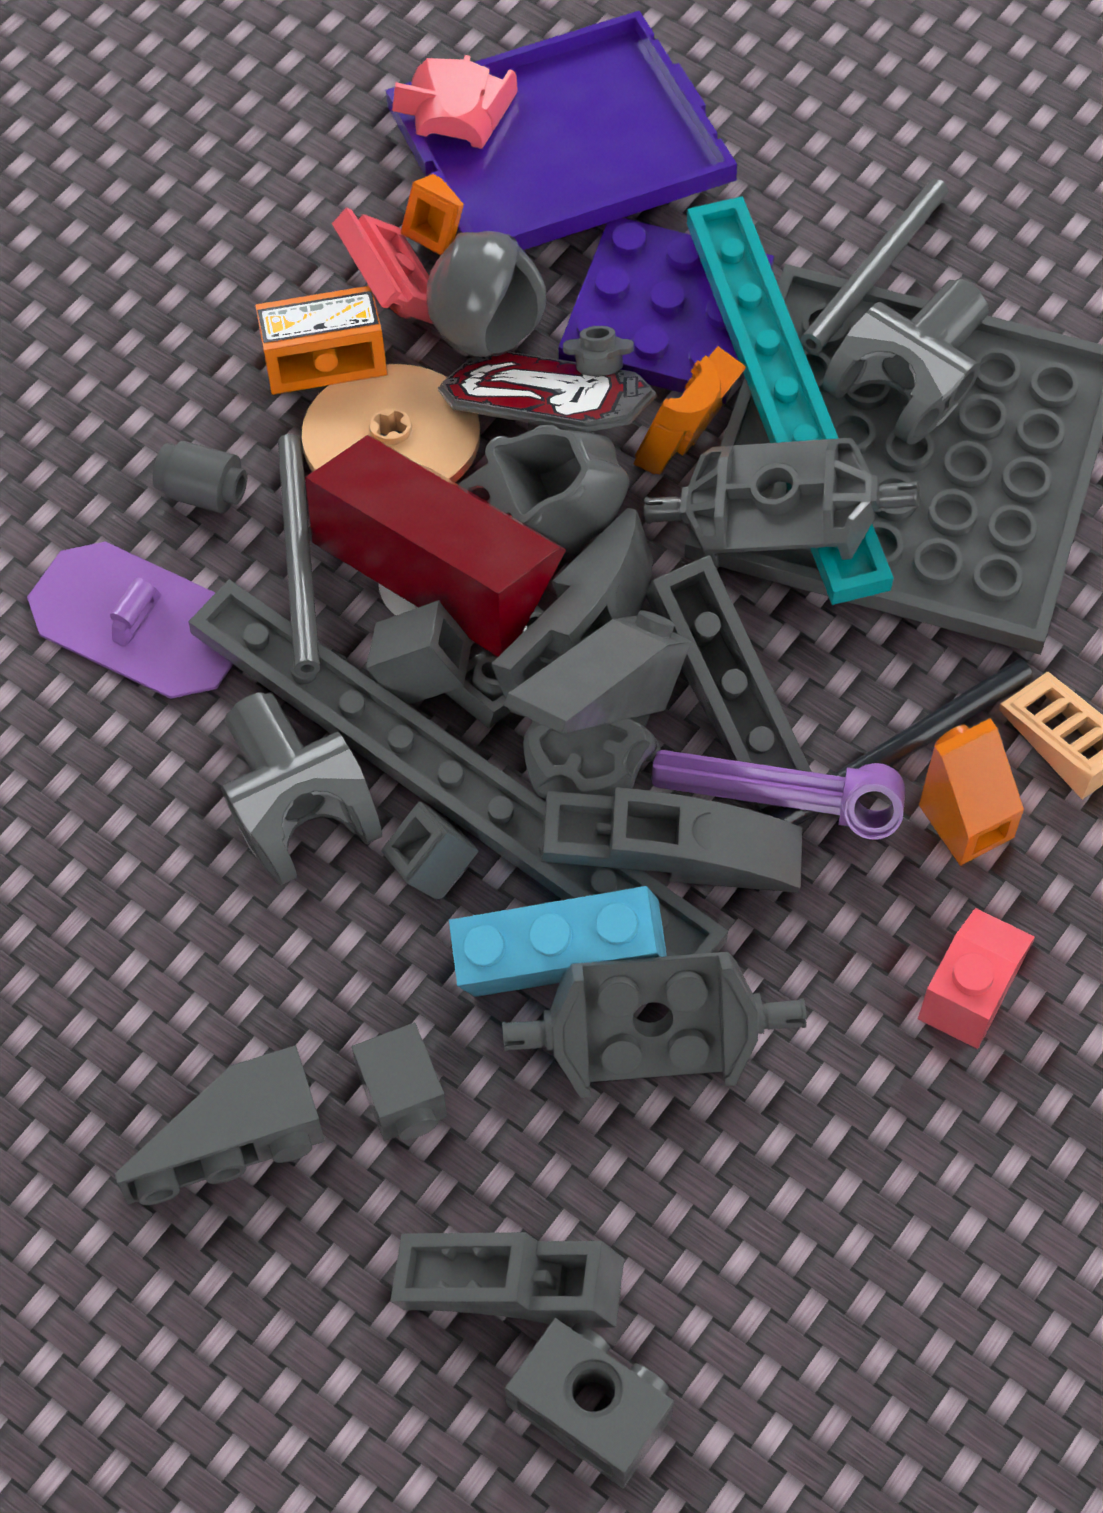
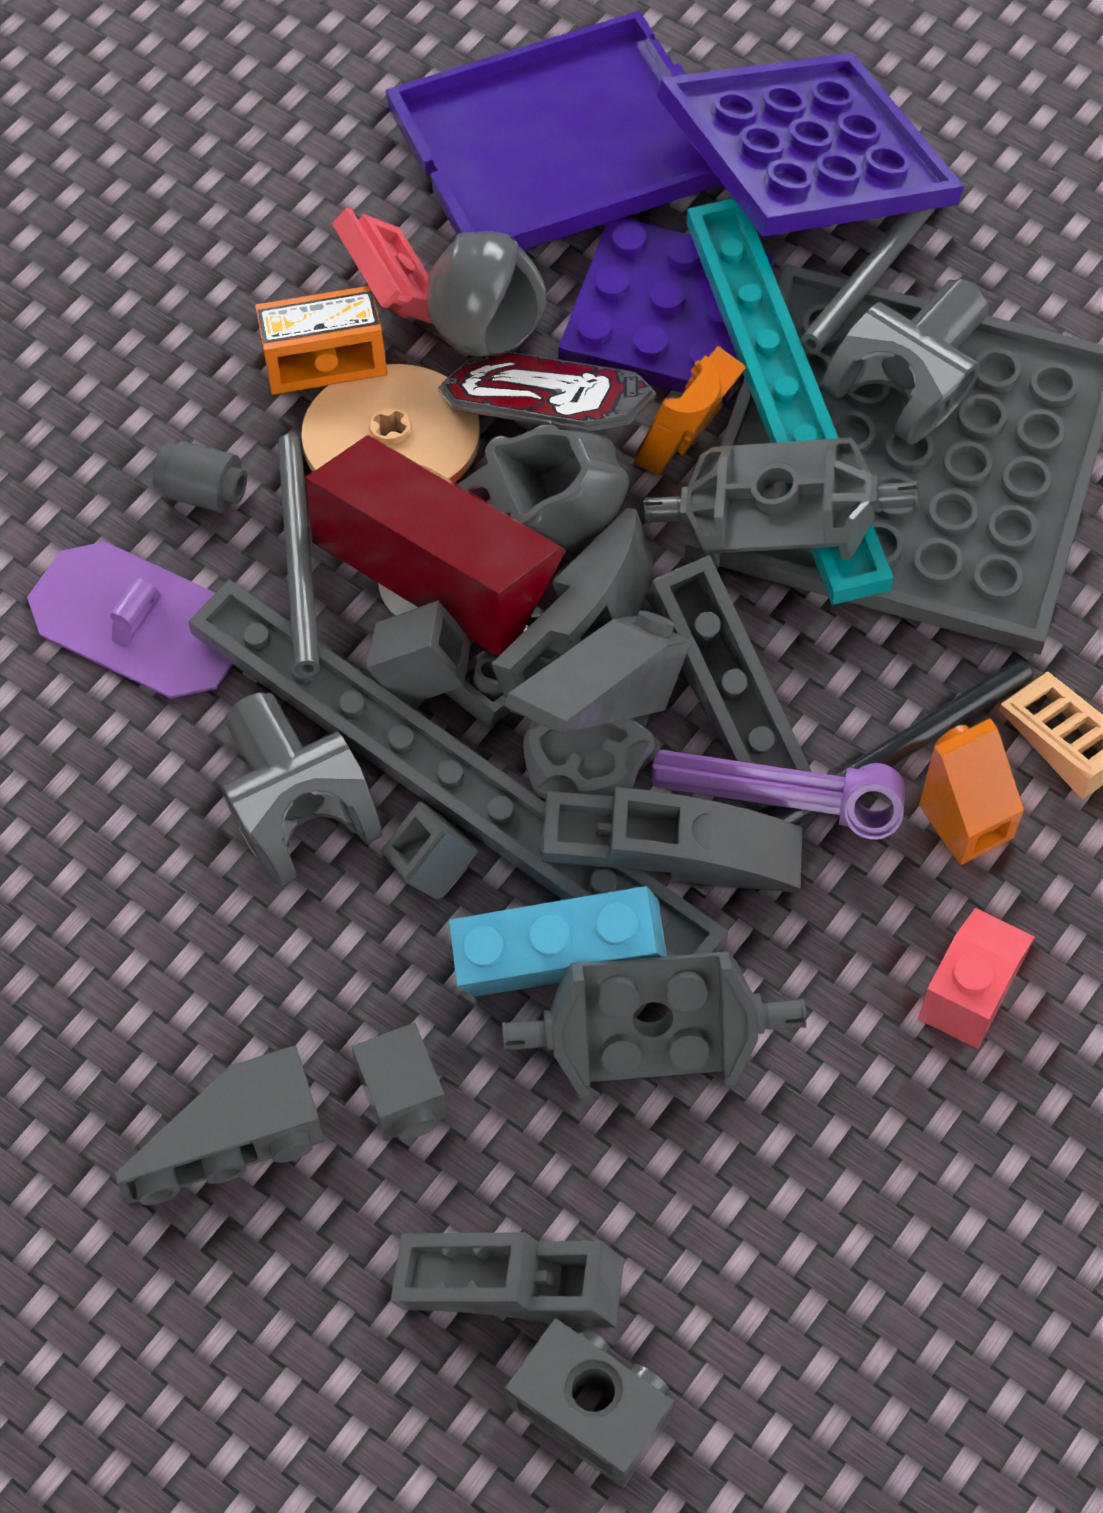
(432, 214): orange slope -> none
(456, 99): coral piece -> none
(598, 351): dark grey plate -> none
(808, 143): none -> dark purple plate

